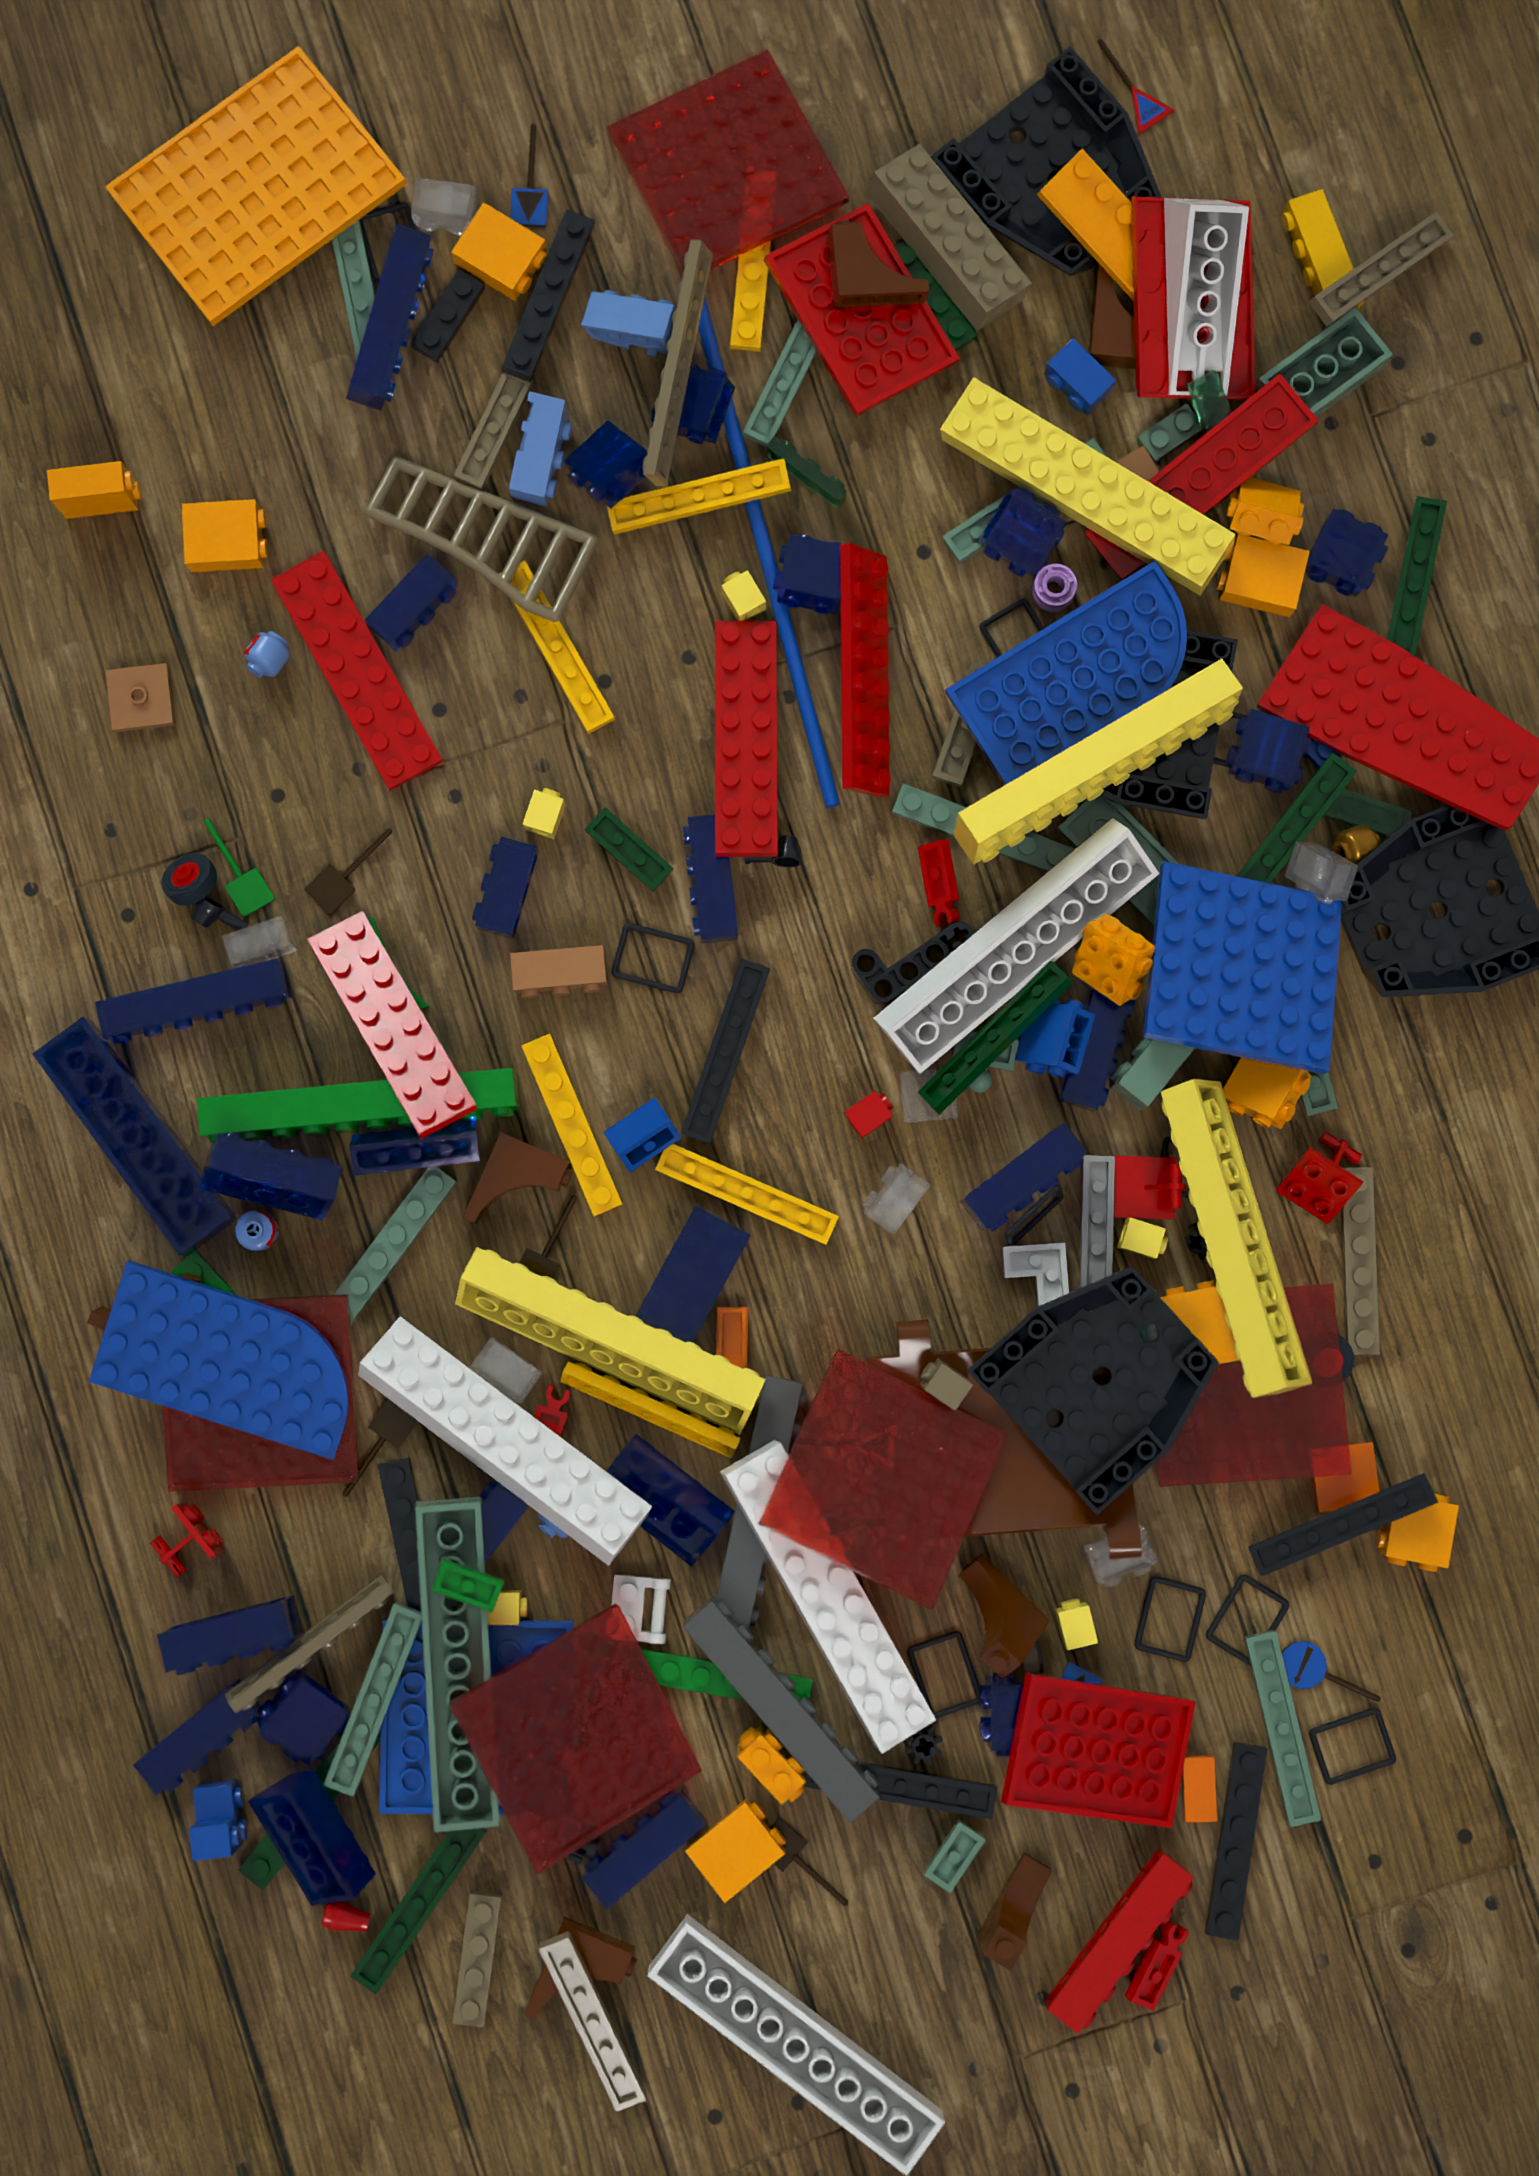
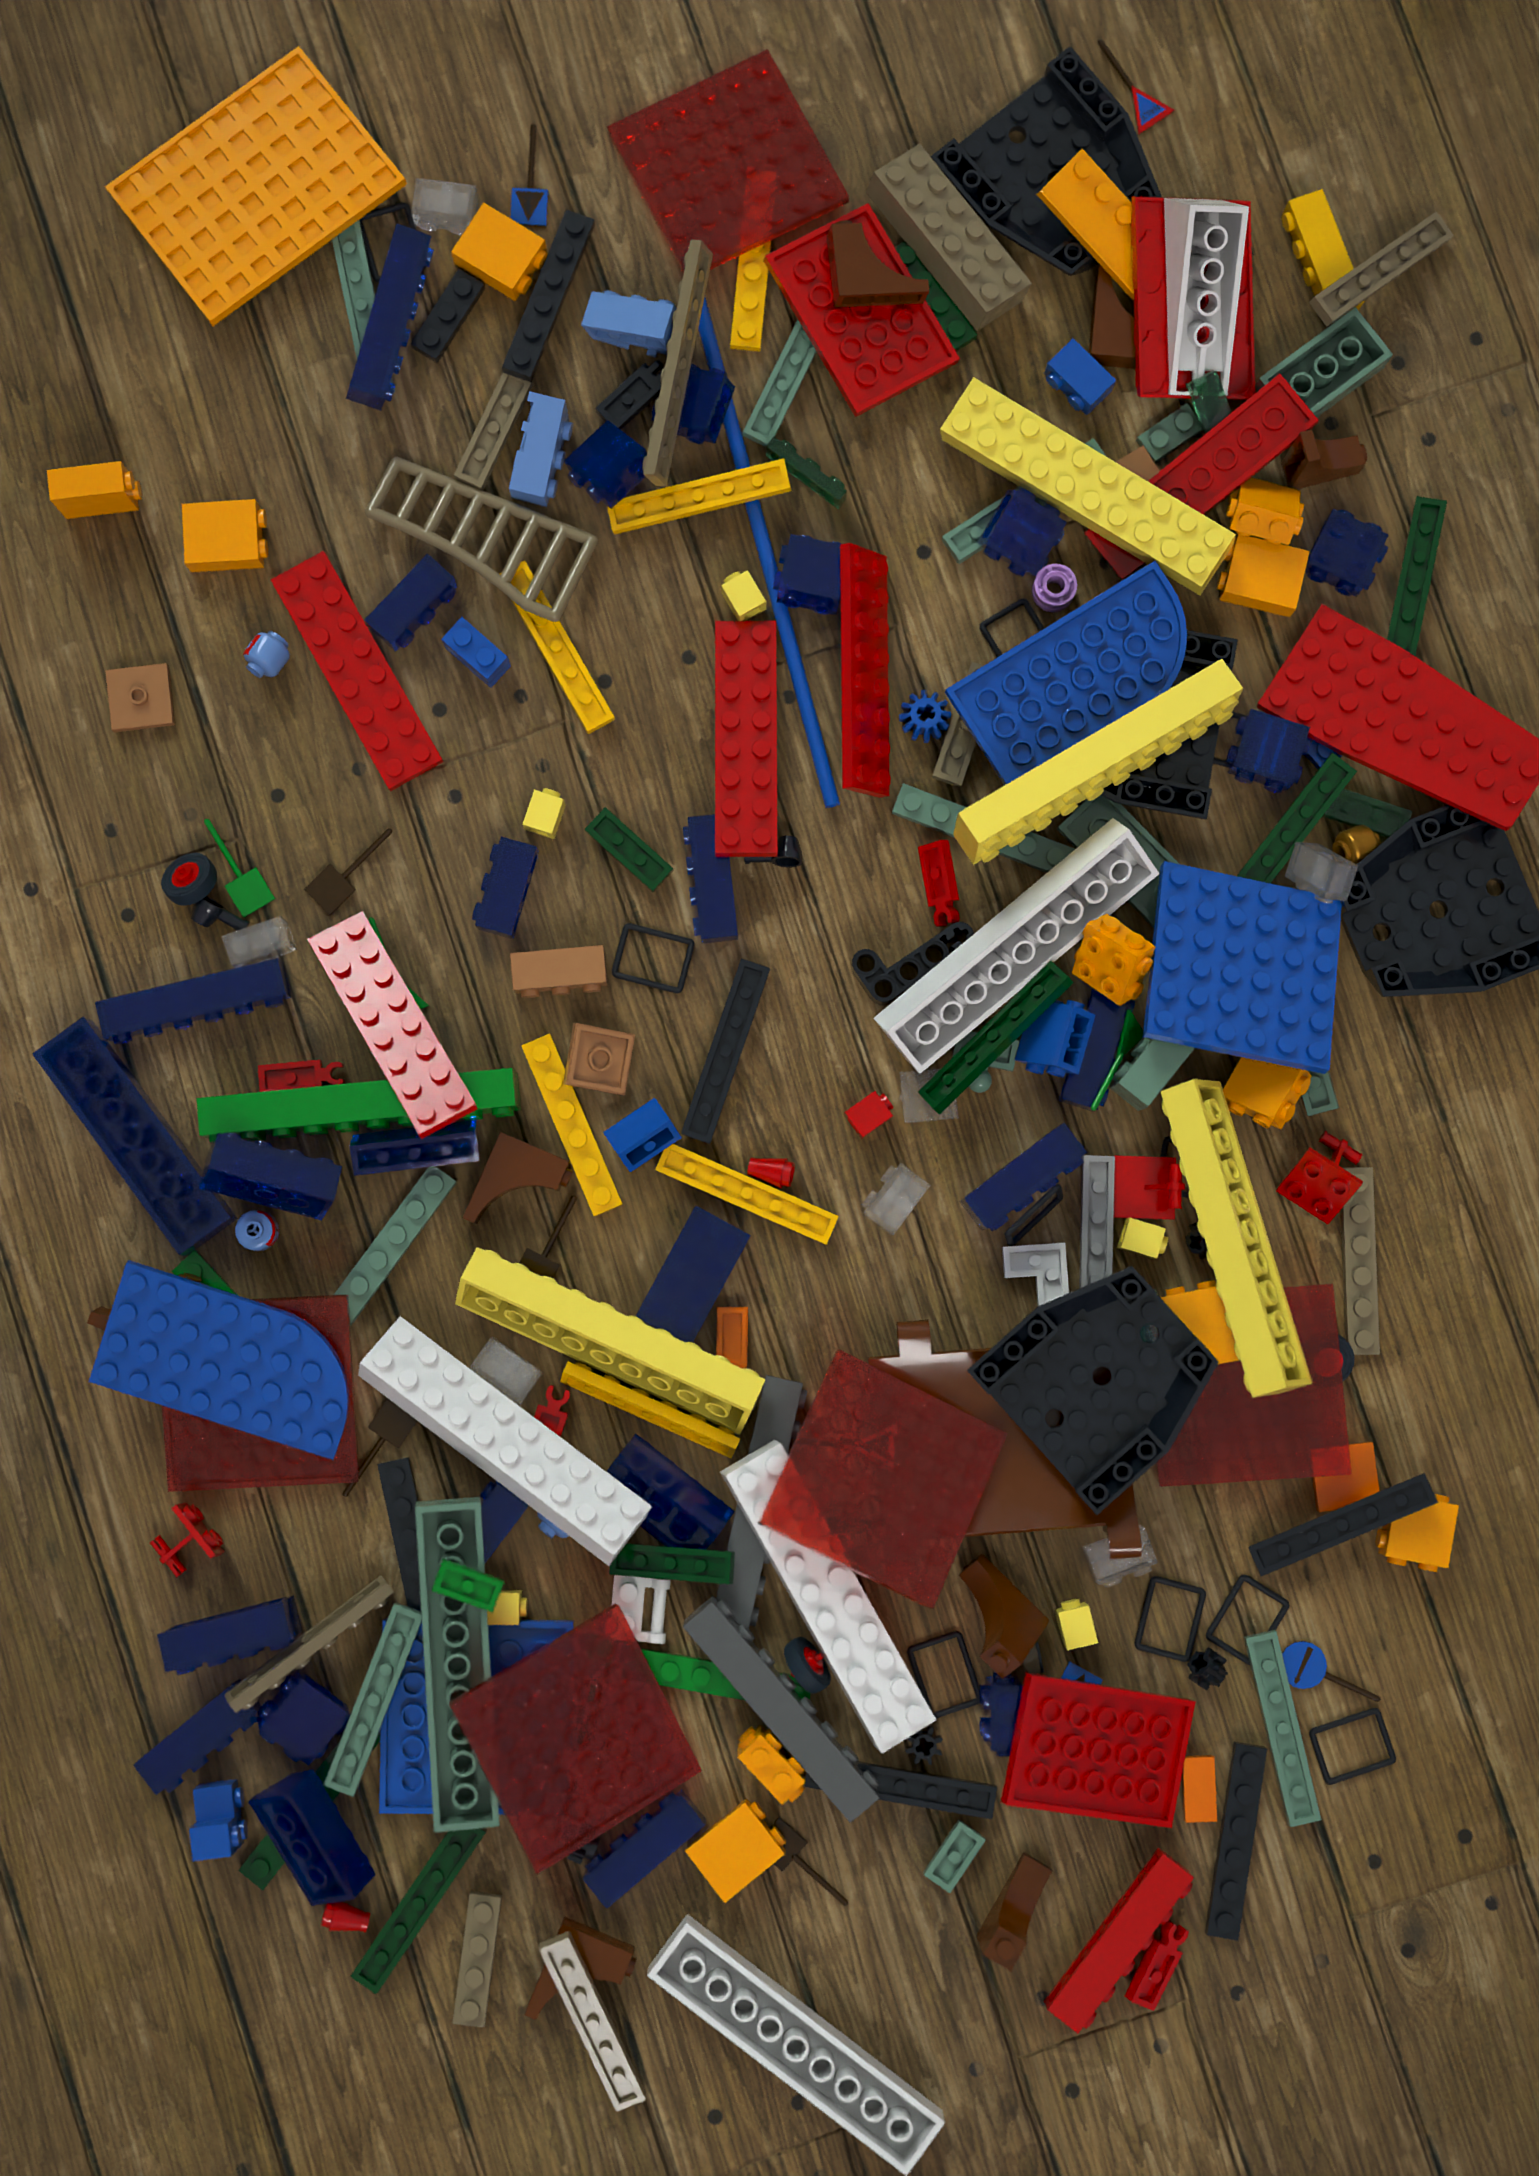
(297, 1075): none -> red plate
(476, 652): none -> blue brick
(599, 1059): none -> medium nougat plate
(632, 395): none -> black hinge
(674, 1563): none -> dark green plate
(772, 1170): none -> red cone
(807, 1665): none -> black wheel
(917, 708): none -> blue gear
(945, 1383): dark tan brick -> none
(1131, 1034): none -> green piece
(1207, 1668): none -> black gear
(1321, 461): none -> reddish brown arch

